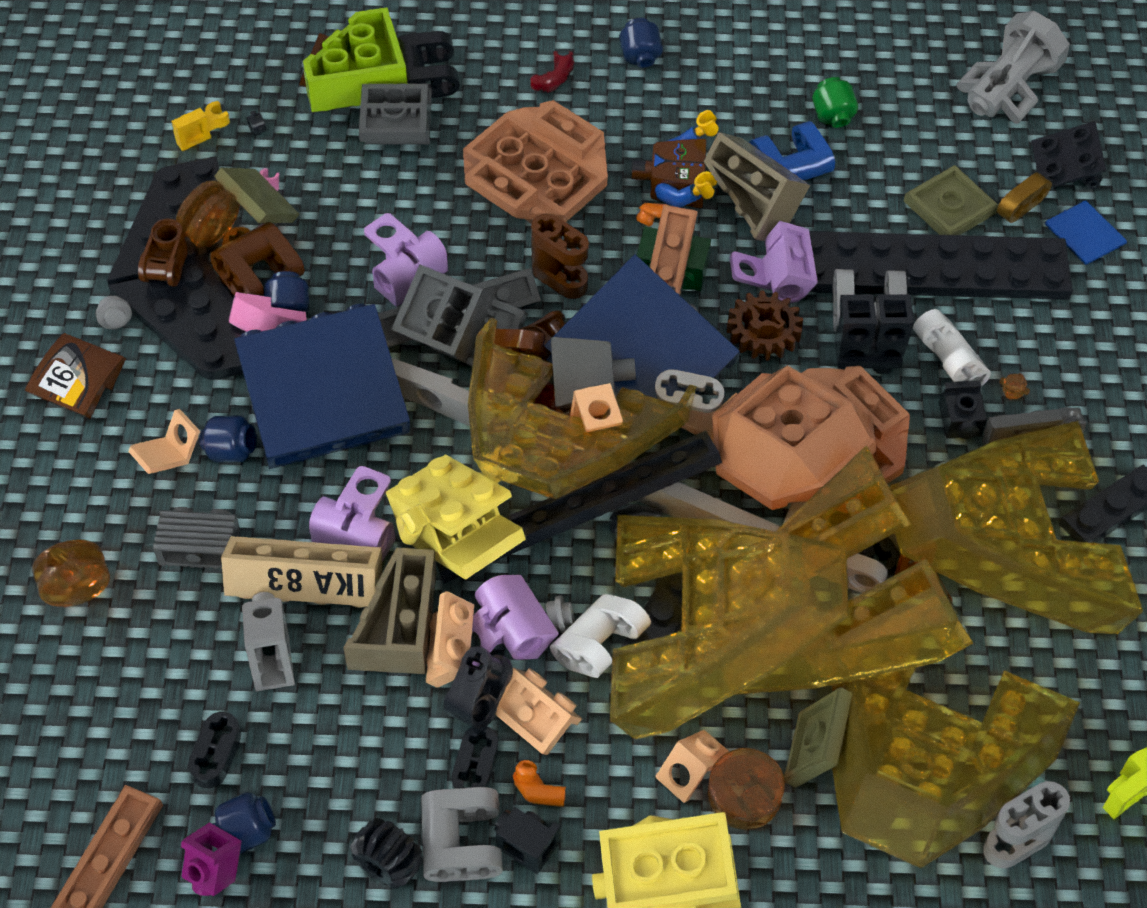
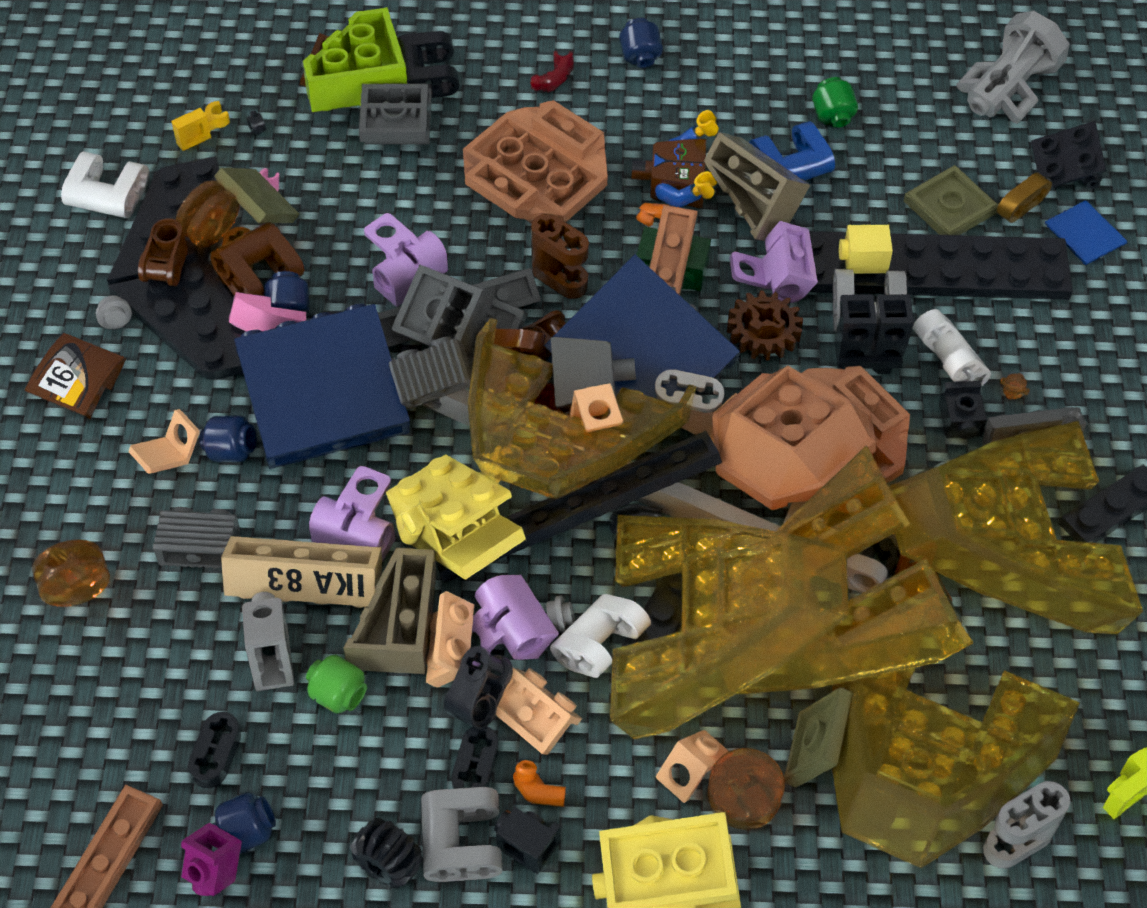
(85, 192): none -> white connector
(336, 684): none -> bright green head
(431, 372): none -> dark grey brick
(866, 248): none -> light yellow brick

